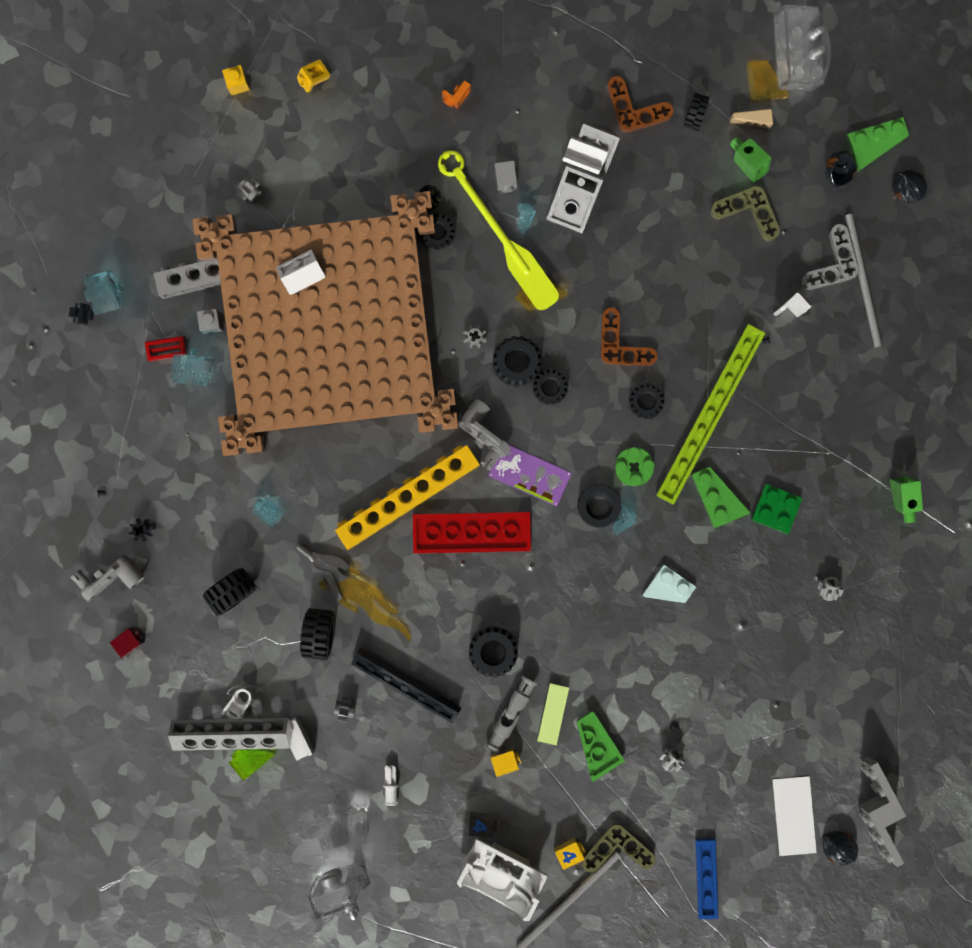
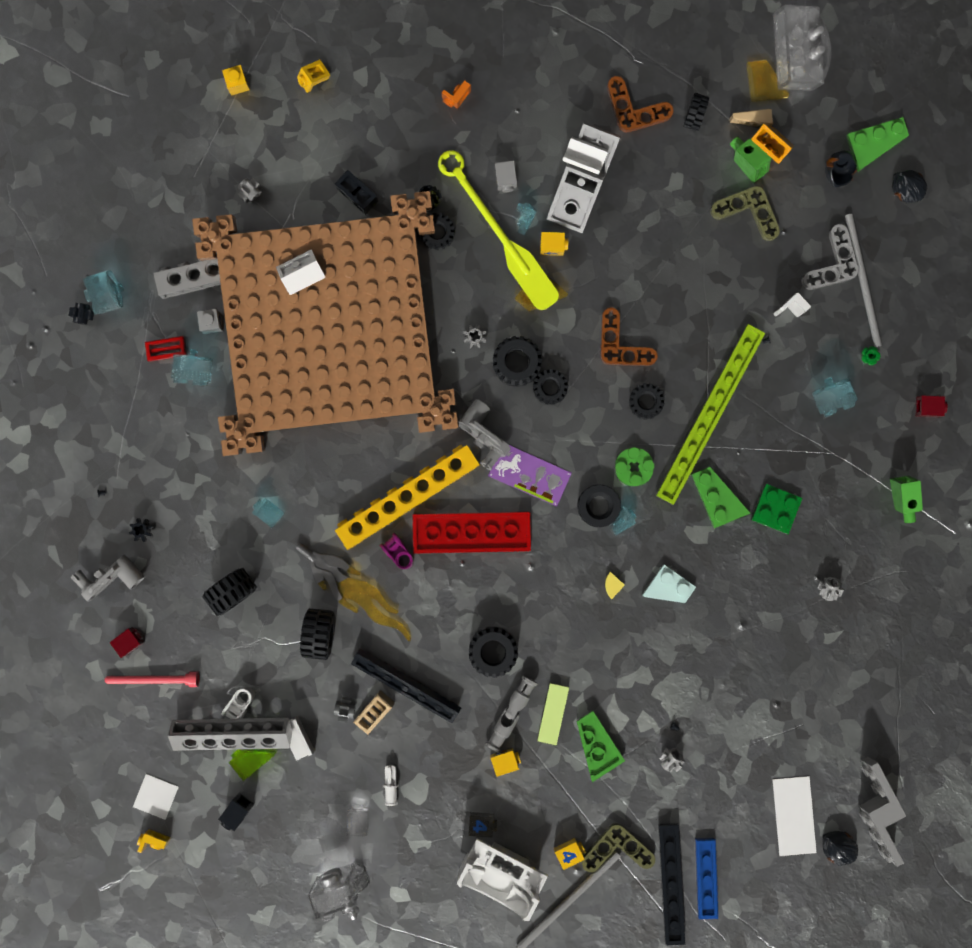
(155, 796): none -> white sticker
(156, 840): none -> yellow bracket
(190, 679): none -> coral piece
(235, 812): none -> black brick
(356, 192): none -> black brick
(377, 701): none -> tan slope
(396, 551): none -> magenta piece
(553, 243): none -> yellow brick
(613, 585): none -> light yellow tile
(671, 884): none -> black plate
(772, 143): none -> light orange torso
(834, 396): none -> clear light blue piece
(870, 360): none -> green plate
(931, 406): none -> dark red brick

